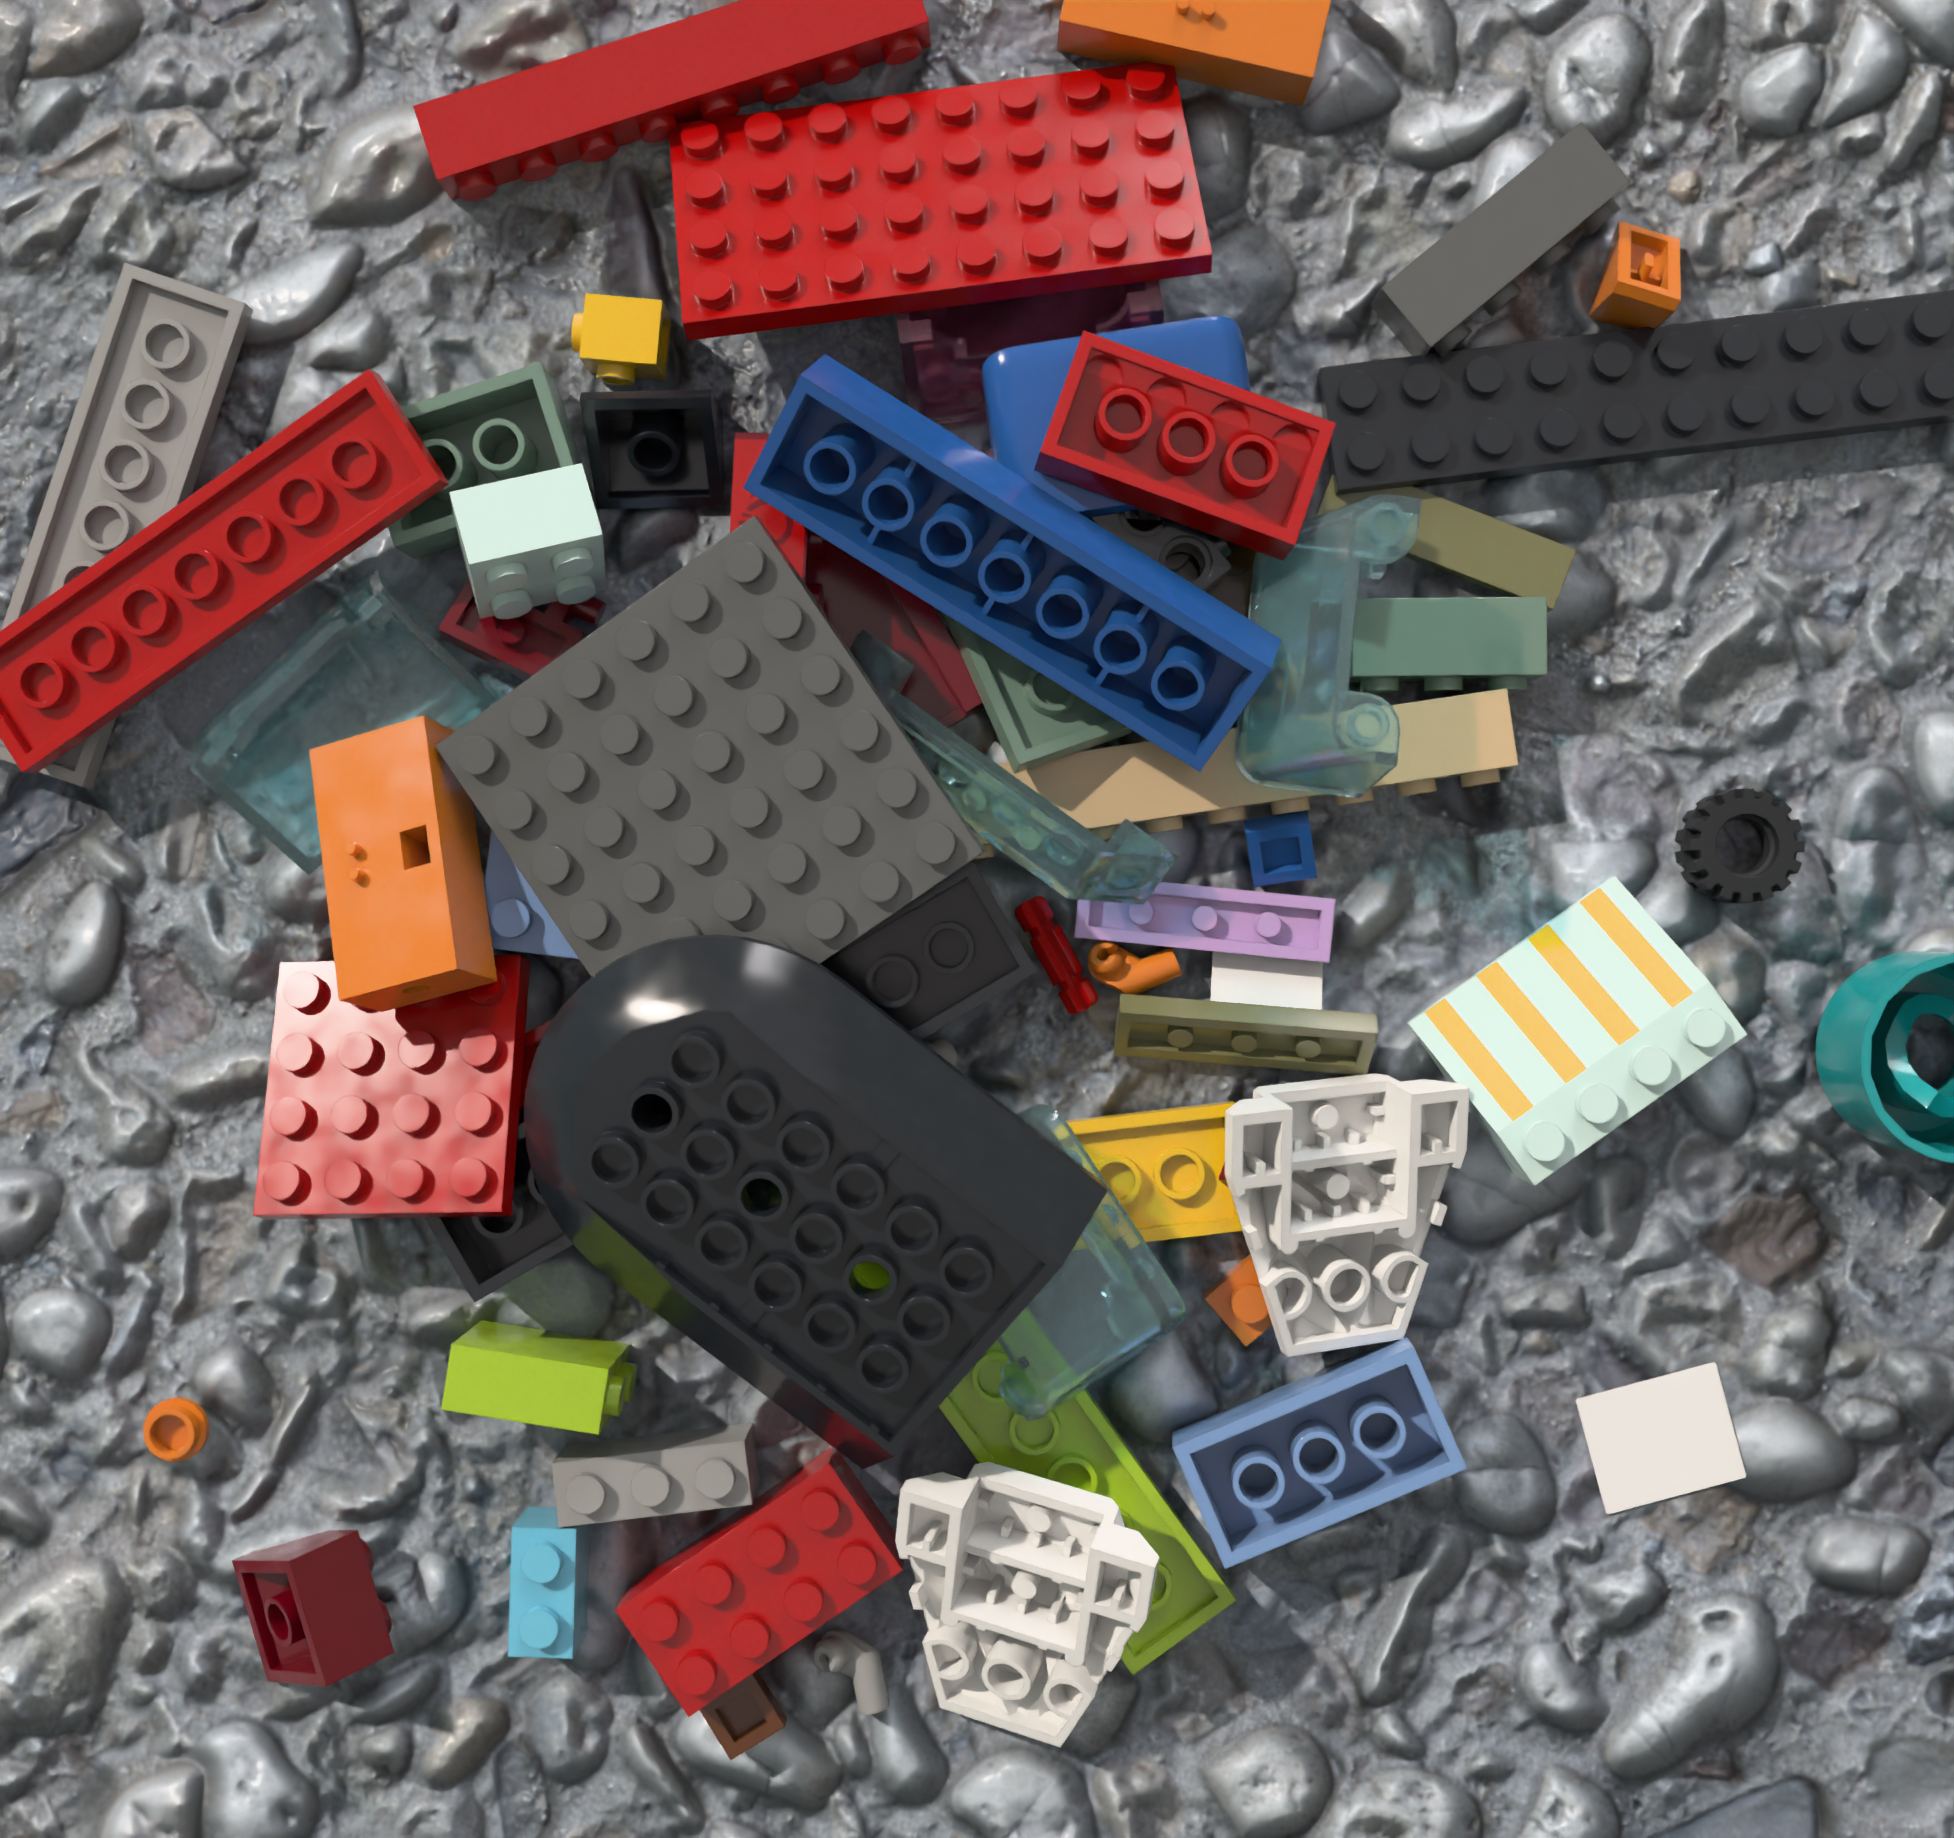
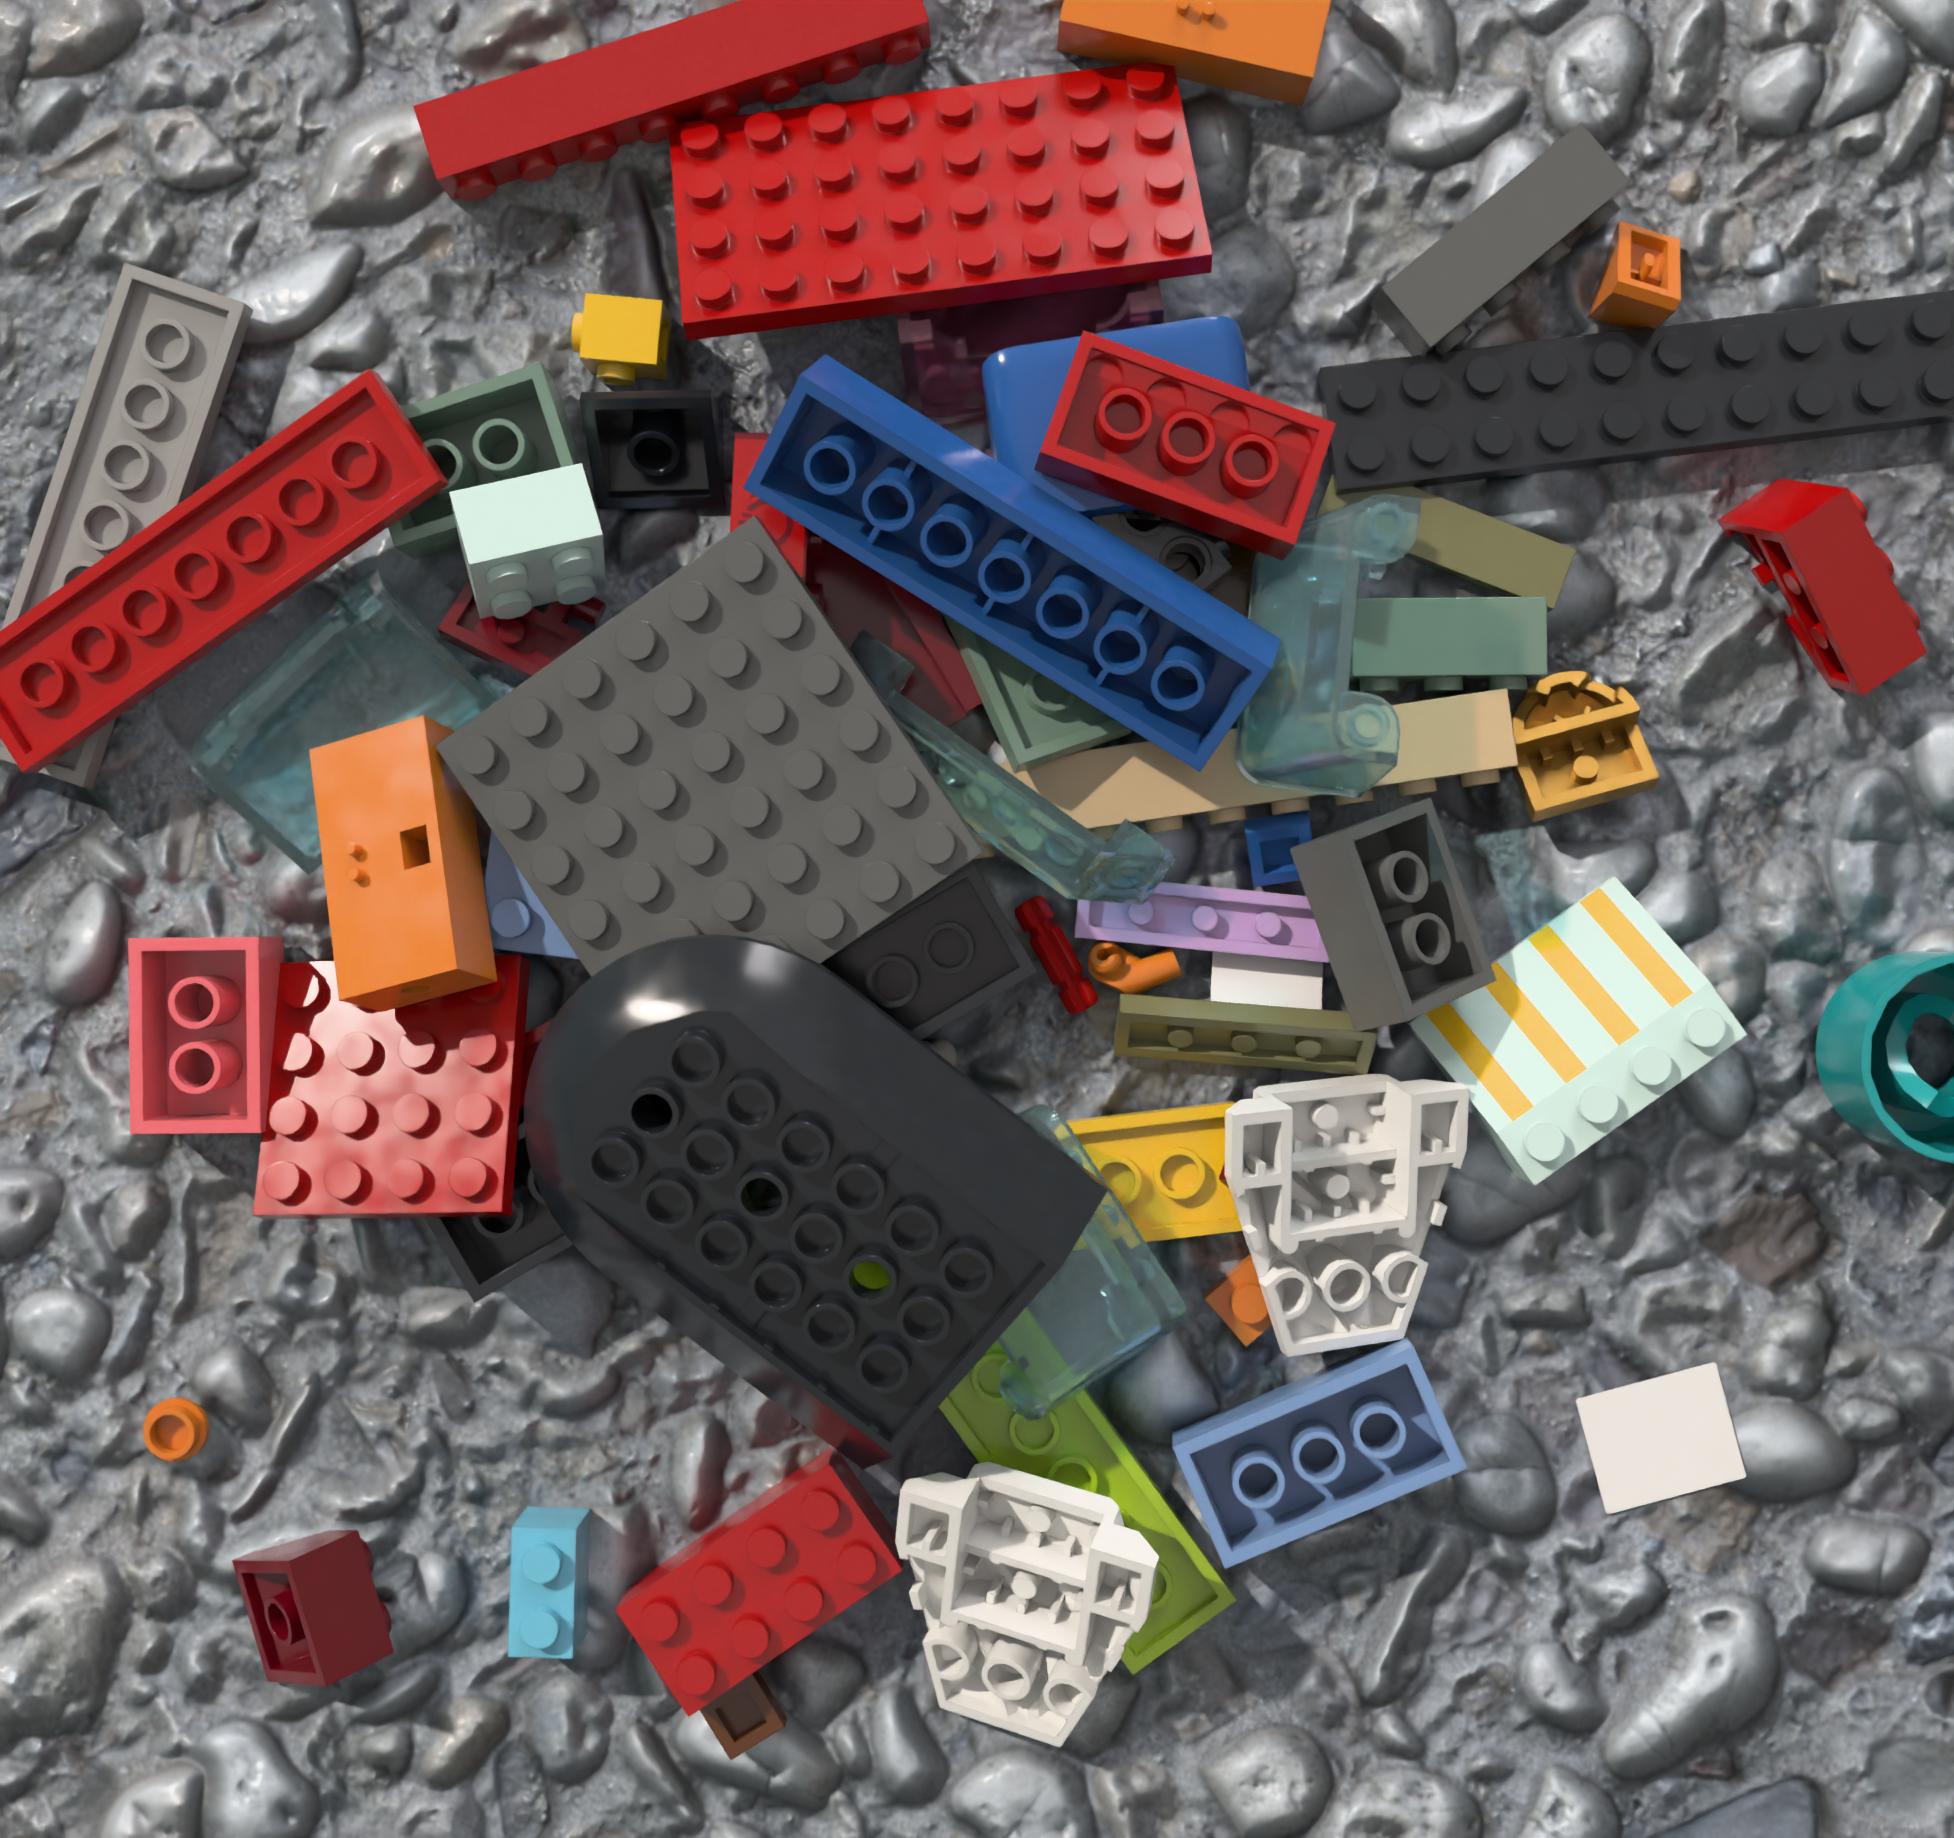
(201, 1032): none -> coral brick
(538, 1377): lime brick -> none
(655, 1475): light grey brick -> none
(858, 1660): light grey arm -> none
(1393, 916): none -> dark grey brick
(1578, 746): none -> pearl gold slope
(1777, 838): black tyre -> none
(1833, 579): none -> red wedge

